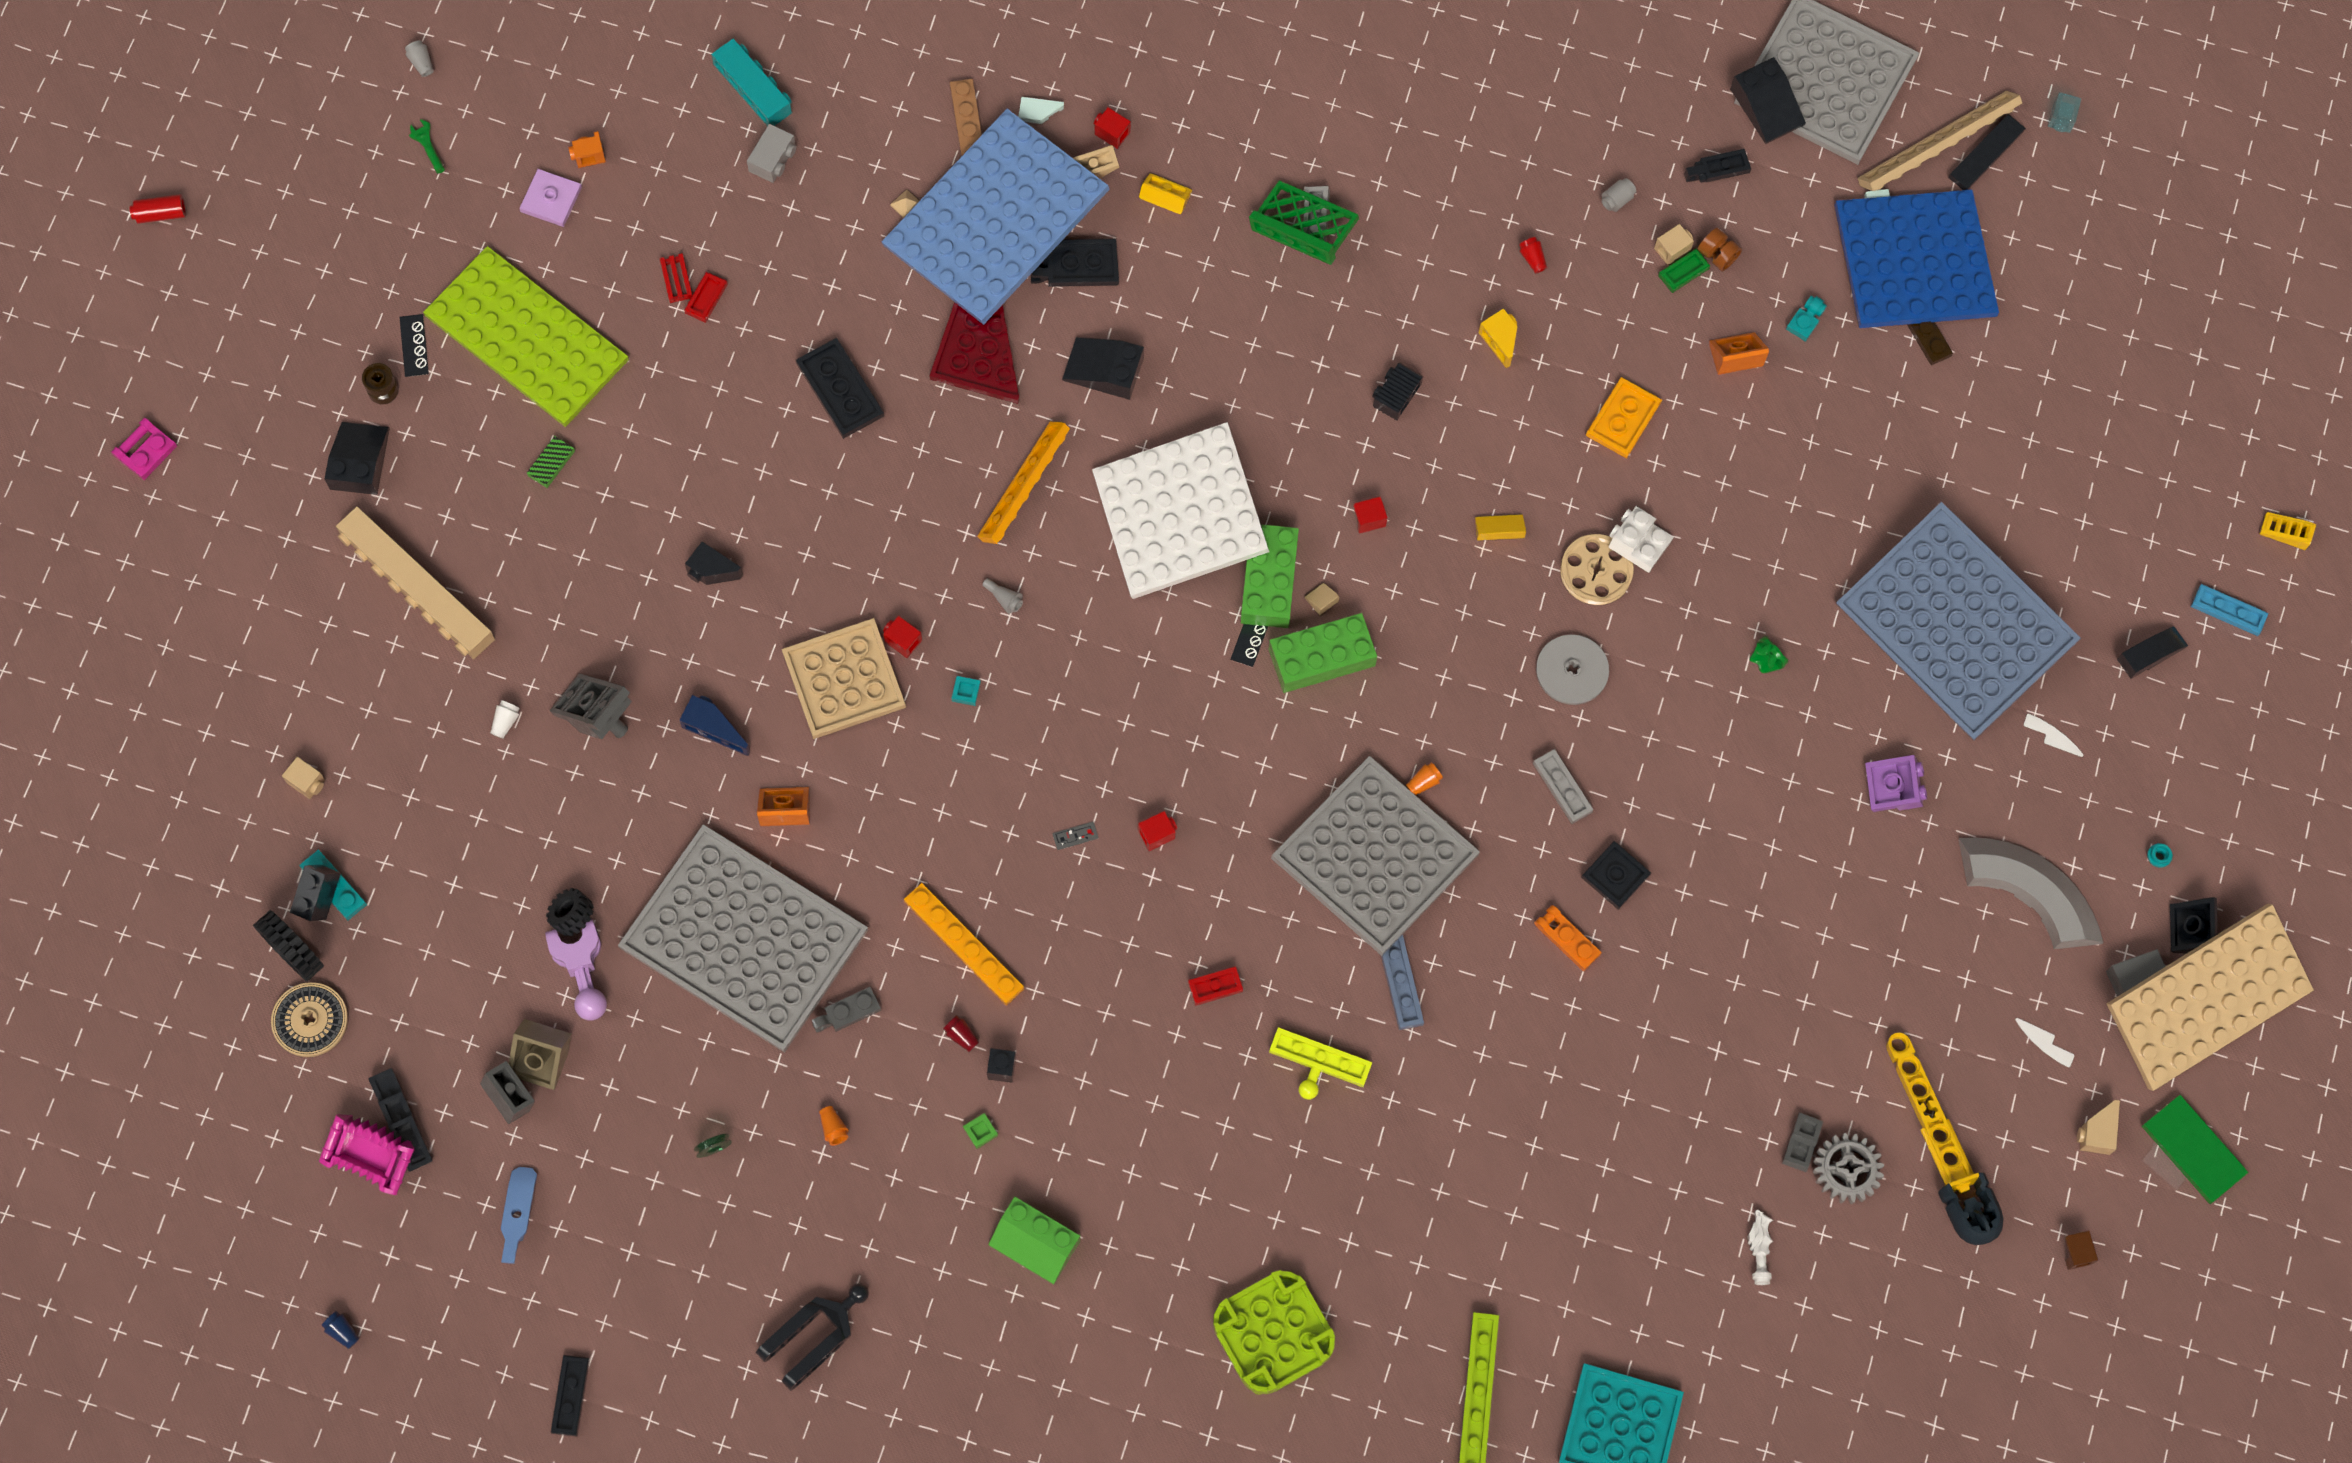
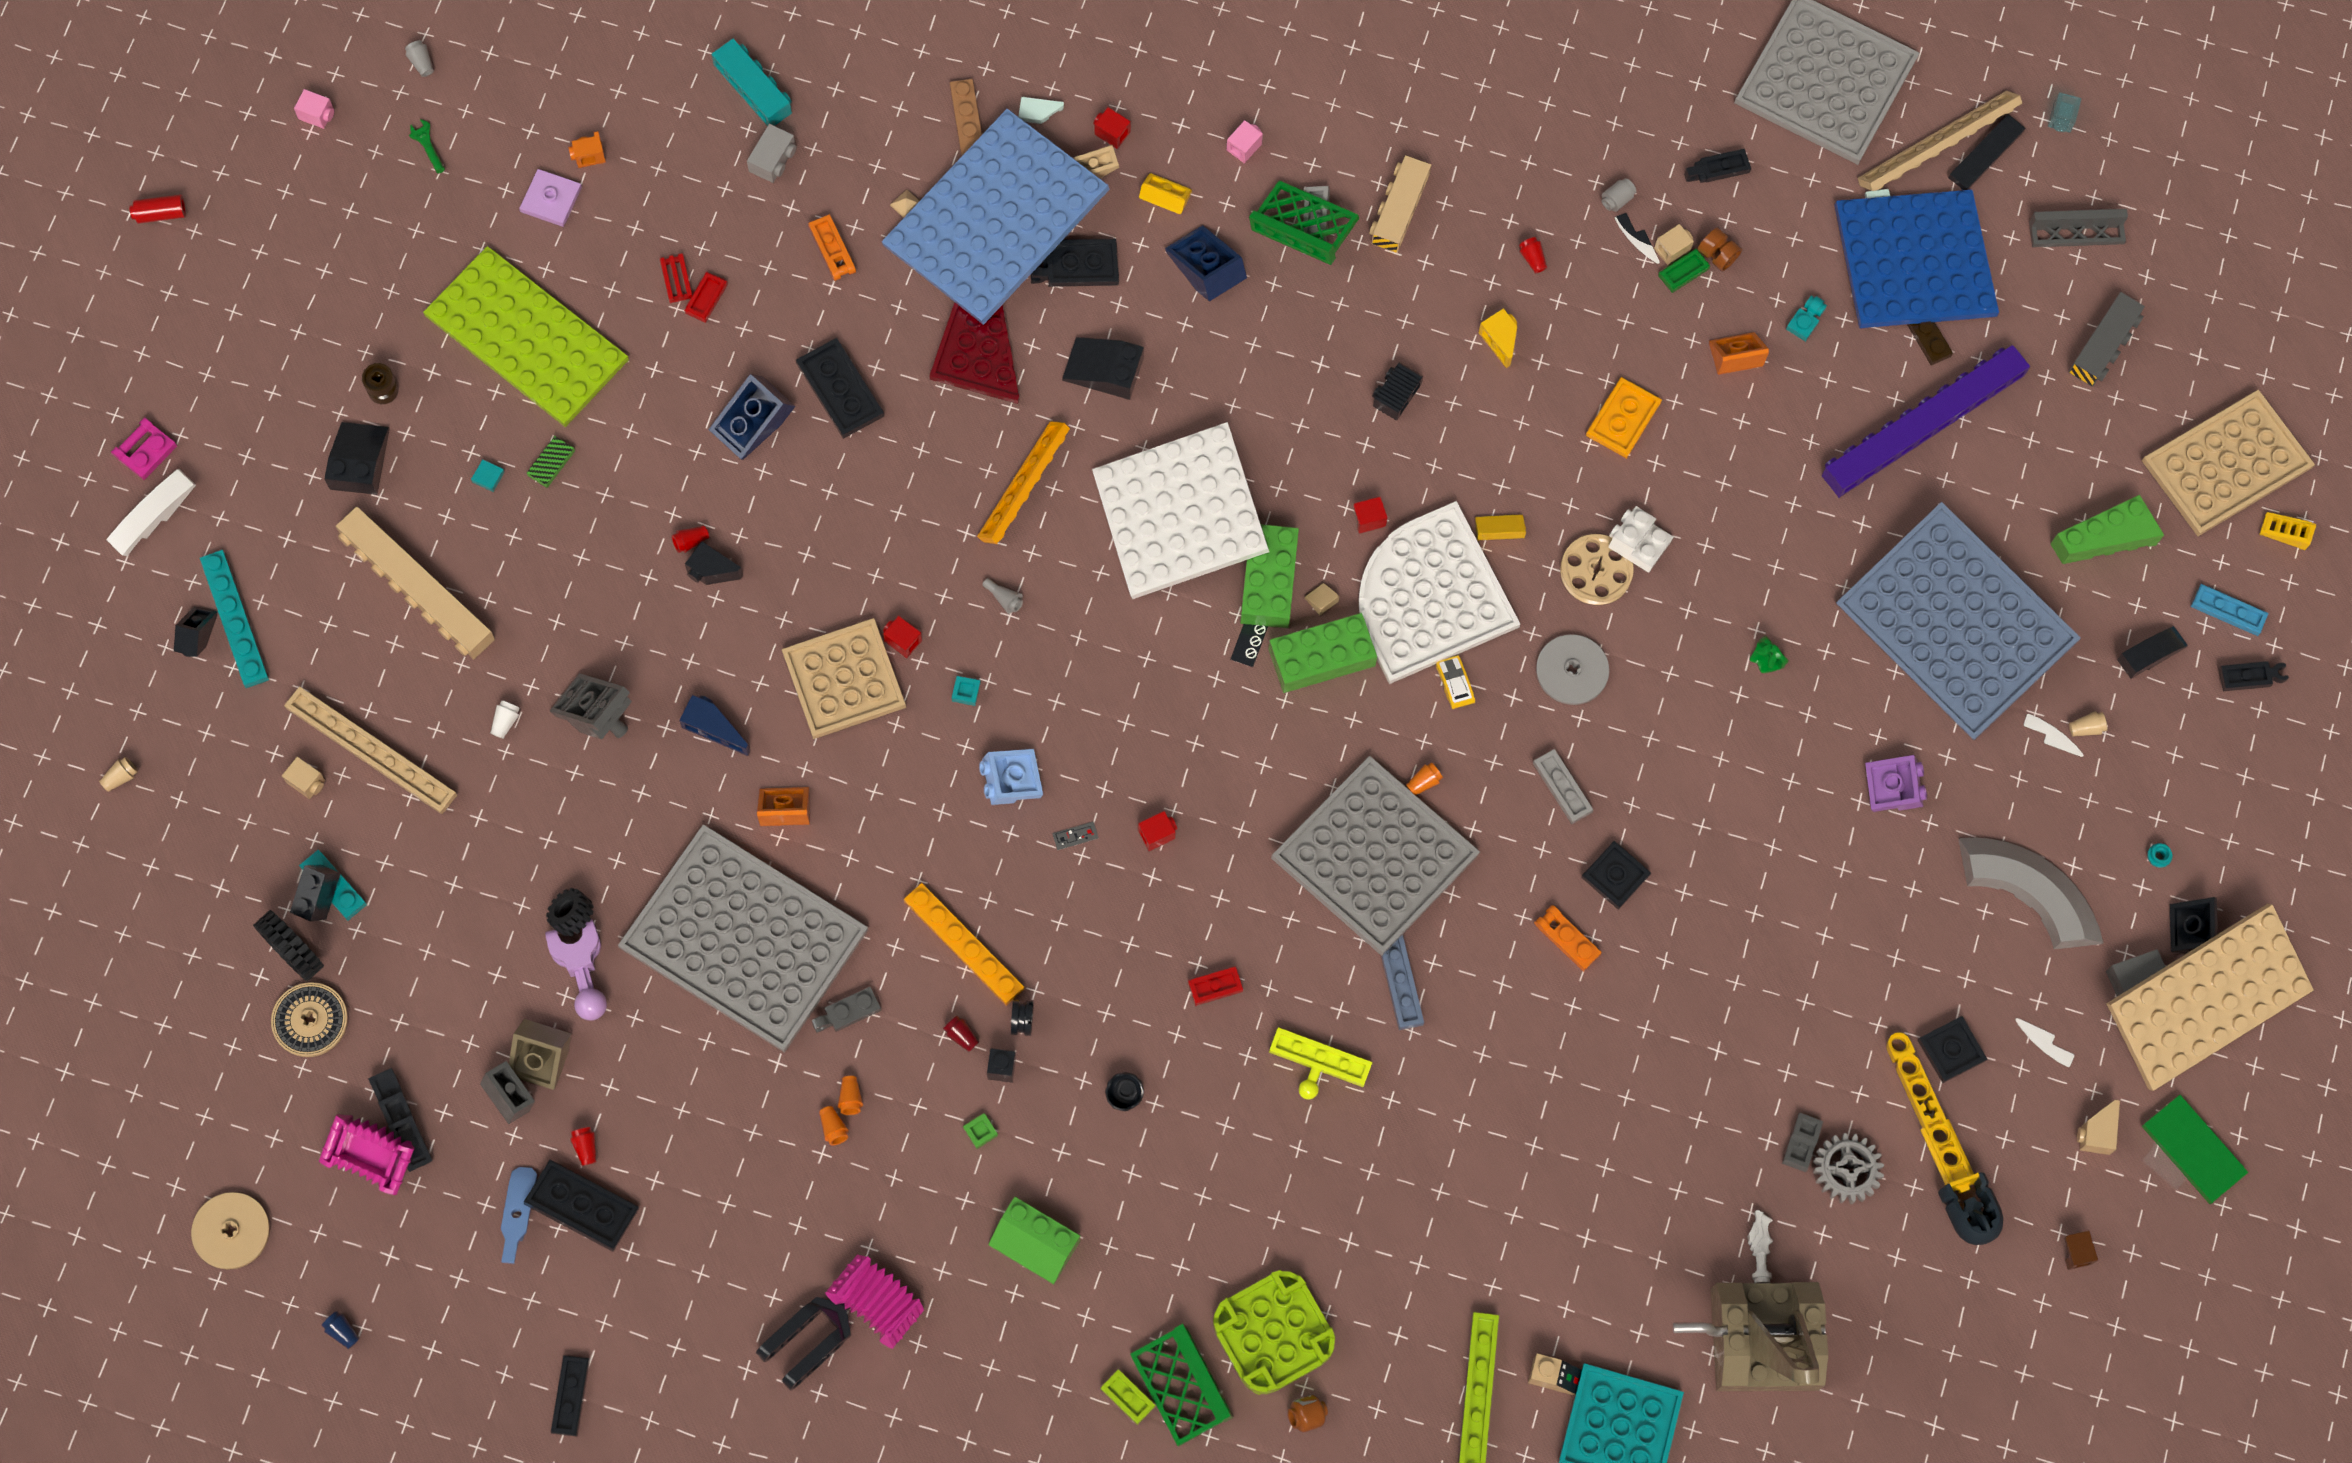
(118, 774): none -> tan cone
(152, 510): none -> white slope
(194, 631): none -> black slope
(234, 619): none -> teal plate
(245, 1244): none -> tan piece
(314, 109): none -> bright pink brick
(370, 750): none -> tan plate
(414, 345): black sticker -> none
(487, 475): none -> teal tile
(581, 1205): none -> black tile
(584, 1145): none -> red cone
(689, 538): none -> red cone
(712, 1145): piece -> none
(751, 416): none -> dark blue slope
(831, 247): none -> orange plate
(850, 1097): none -> orange cone
(876, 1299): none -> dark pink piece
(1011, 776): none -> light blue plate
(1022, 1018): none -> black wheel
(1124, 1091): none -> black hair
(1127, 1397): none -> lime plate
(1201, 1374): none -> green fence
(1207, 262): none -> dark blue slope
(1244, 141): none -> bright pink brick
(1307, 1413): none -> dark orange head
(1401, 203): none -> tan brick
(1431, 594): none -> white plate
(1455, 682): none -> slope
(1554, 1374): none -> tan slope
(1638, 239): none -> sticker
(1766, 1336): none -> dark tan piece
(1768, 100): black slope -> none
(1925, 421): none -> dark purple brick
(1952, 1049): none -> black plate
(2079, 220): none -> dark grey fence
(2089, 725): none -> tan cone
(2106, 340): none -> dark grey brick
(2114, 530): none -> bright green wedge
(2228, 462): none -> tan plate
(2250, 675): none -> black plate

